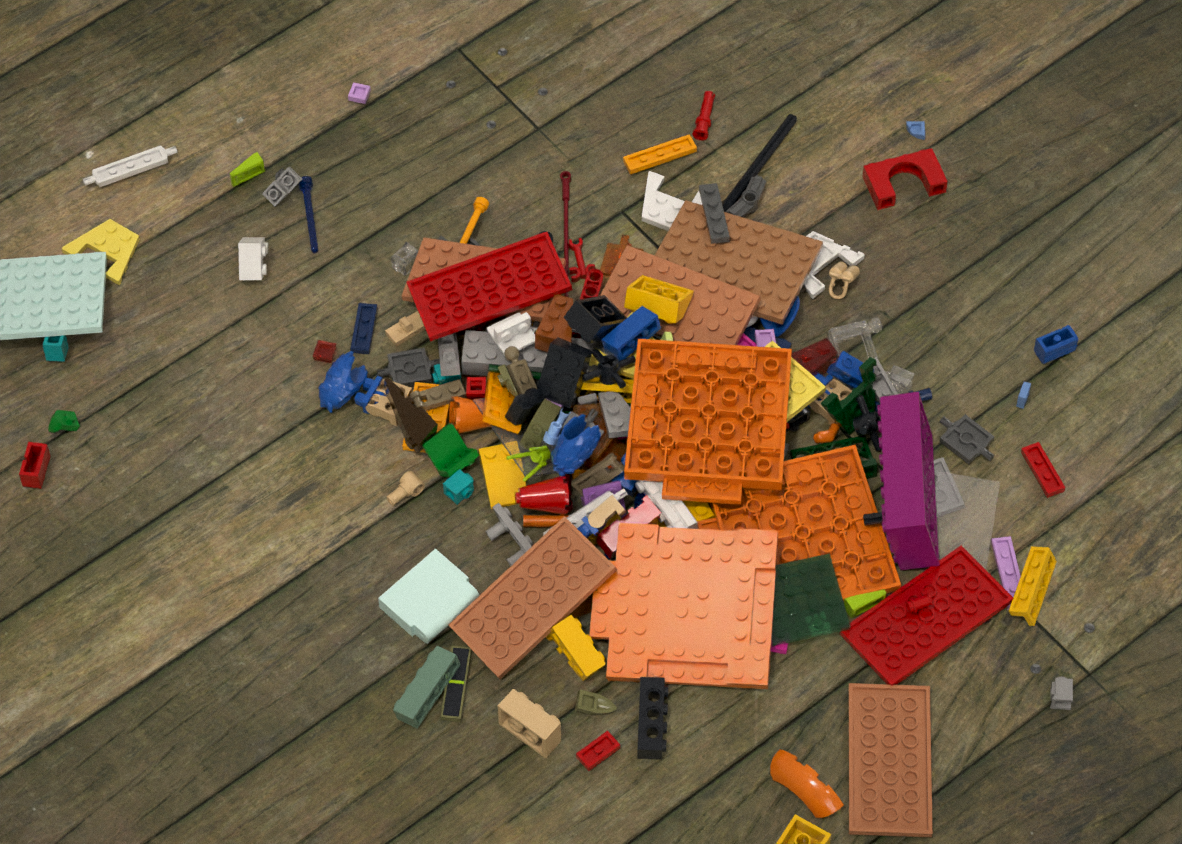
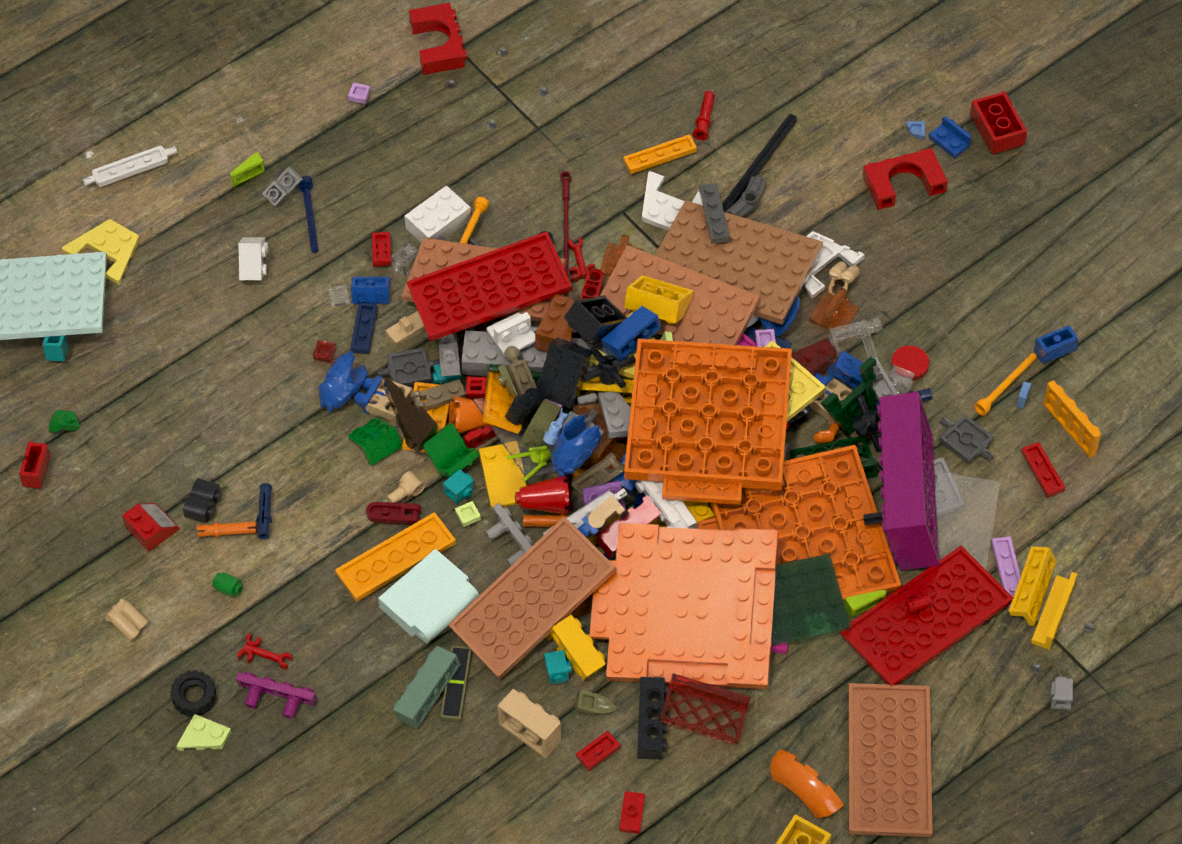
(126, 619): none -> tan piece
(149, 524): none -> red slope
(188, 679): none -> black tyre
(202, 500): none -> black brick
(203, 734): none -> yellowish green wing
(226, 529): none -> orange pin
(227, 584): none -> green brick
(253, 648): none -> red bar
(264, 518): none -> dark blue pin
(268, 685): none -> magenta plate
(339, 296): none -> clear tile
(370, 290): none -> blue bracket
(376, 439): none -> green bracket
(381, 249): none -> red plate
(393, 512): none -> dark red plate
(394, 556): none -> light orange plate
(438, 216): none -> white brick
(440, 19): none -> red arch
(467, 514): none -> yellowish green plate
(477, 437): none -> red plate
(557, 667): none -> teal brick
(632, 812): none -> red plate
(712, 695): none -> clear red fence
(834, 310): none -> clear orange bracket
(911, 359): none -> red tile
(951, 137): none -> blue bracket
(983, 405): none -> light orange piece
(998, 122): none -> red brick
(1053, 611): none -> yellow fence
(1072, 419): none -> light orange plate

